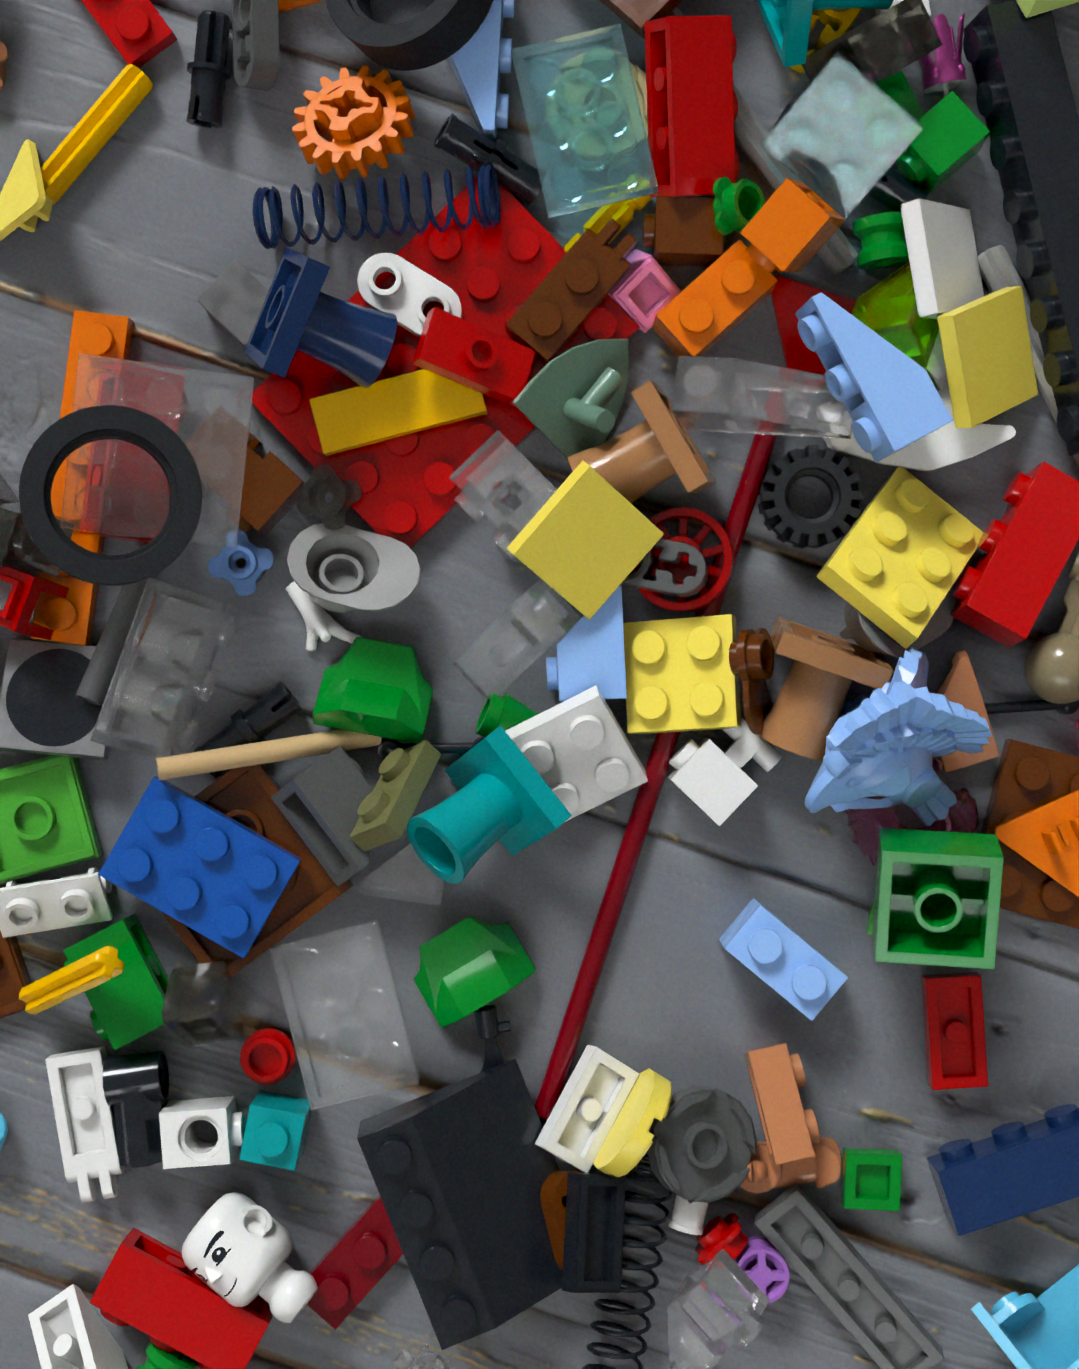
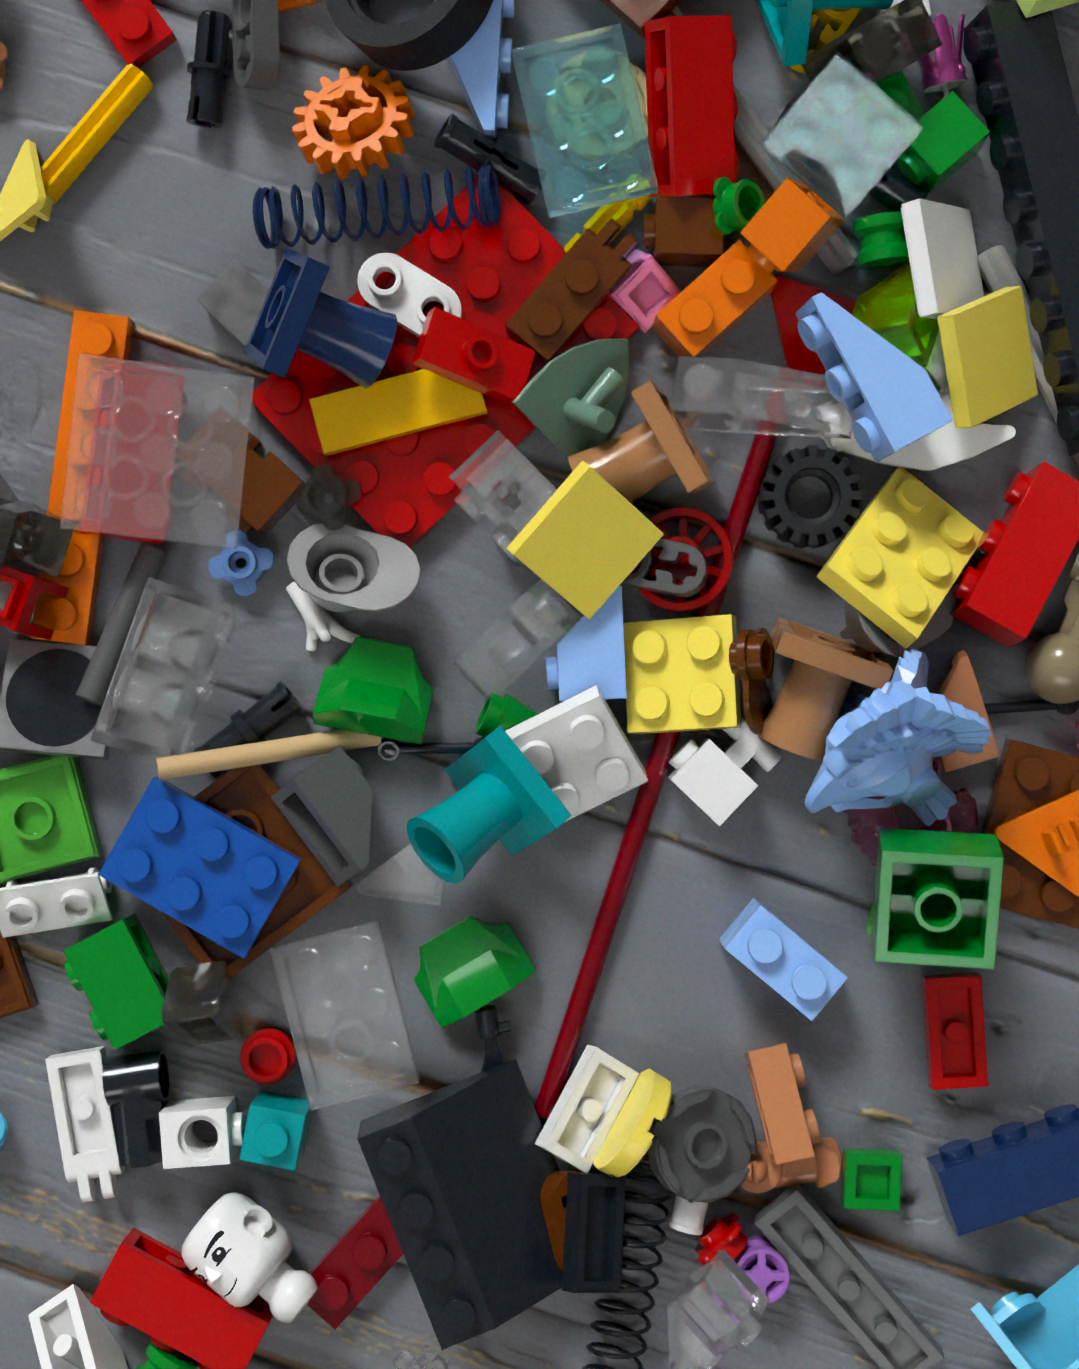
(72, 980): yellow axle -> none
(126, 425): black tyre -> none
(395, 796): olive plate -> none

